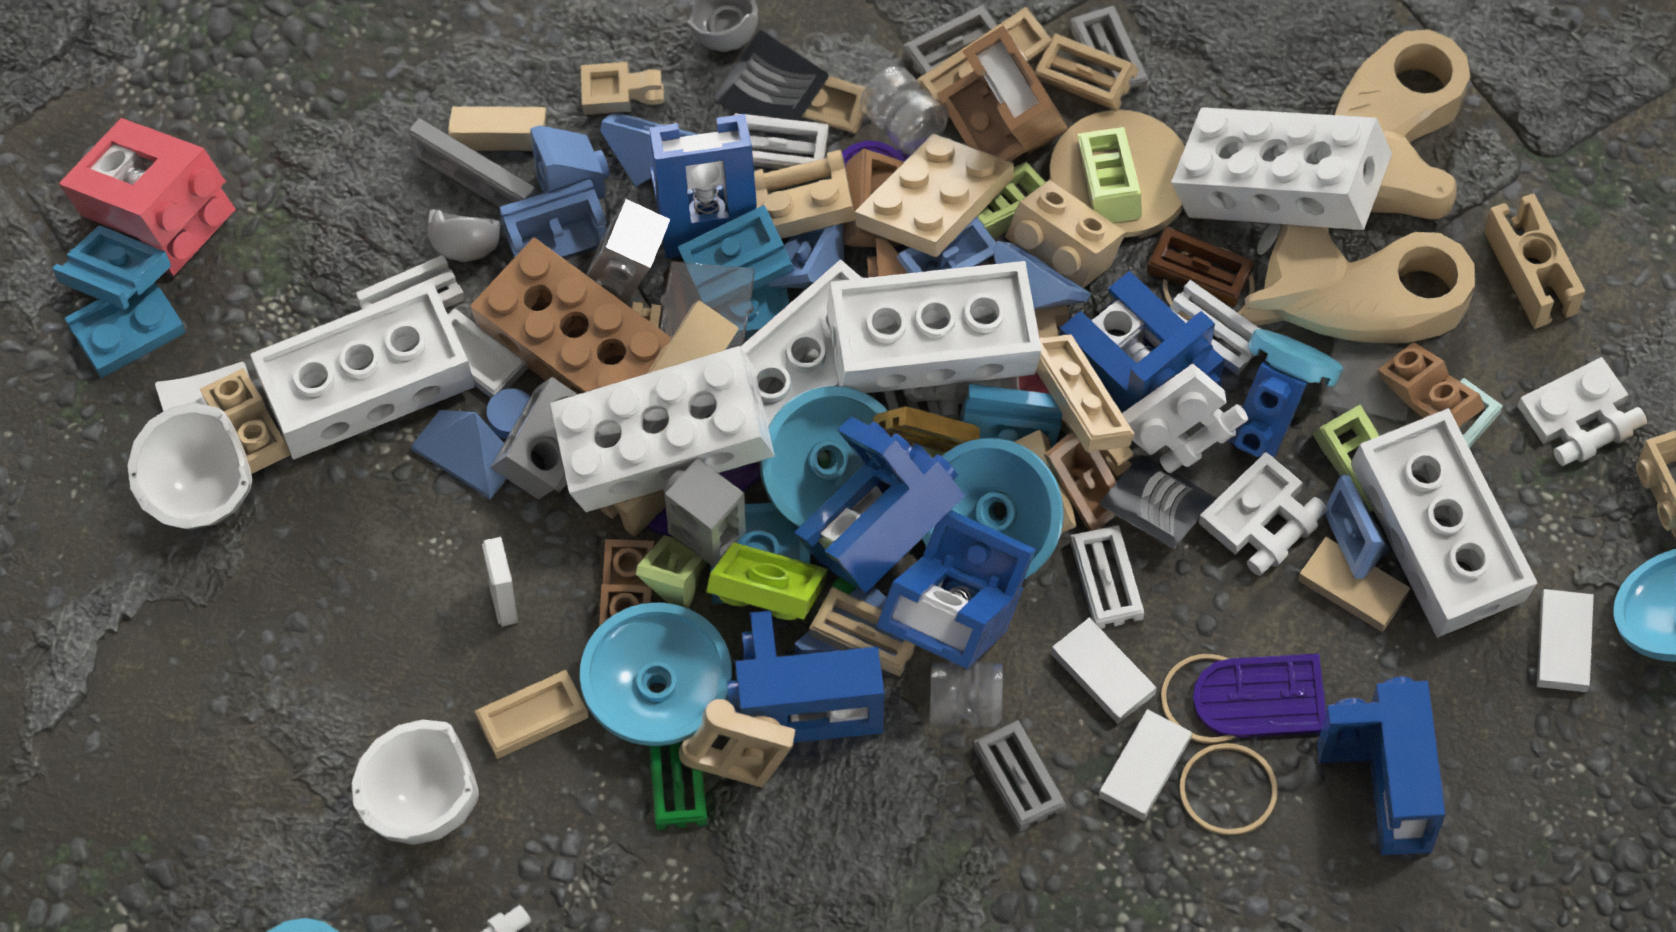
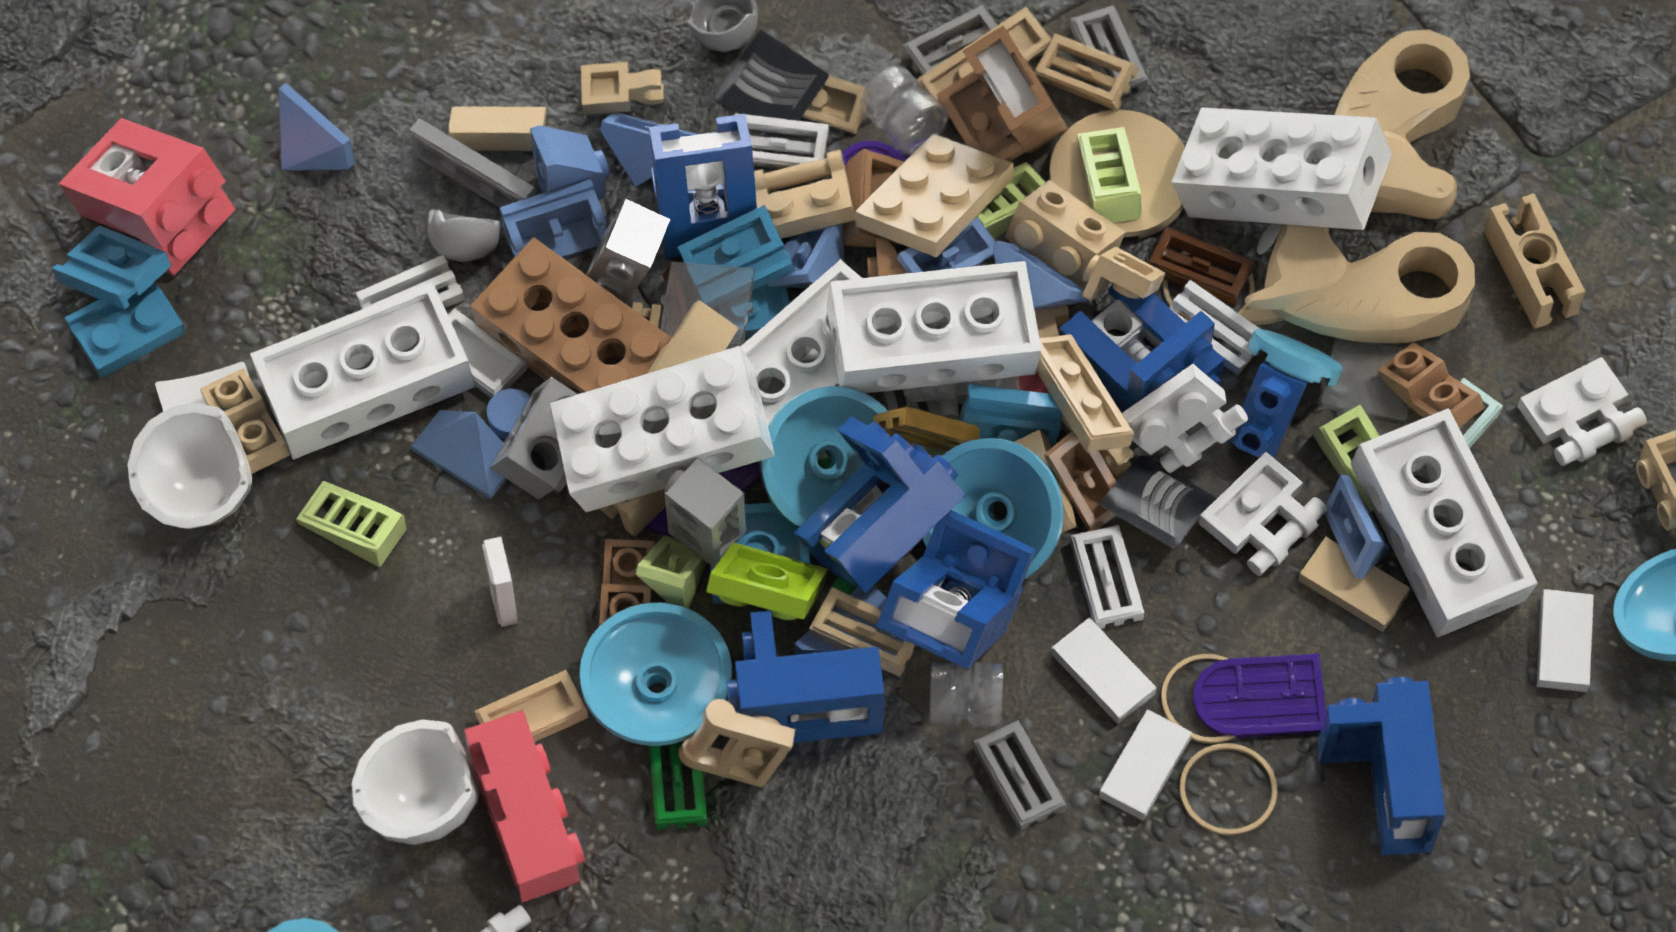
(309, 138): none -> medium blue slope
(373, 550): none -> yellowish green slope
(523, 806): none -> coral wedge
(1128, 273): none -> tan bracket

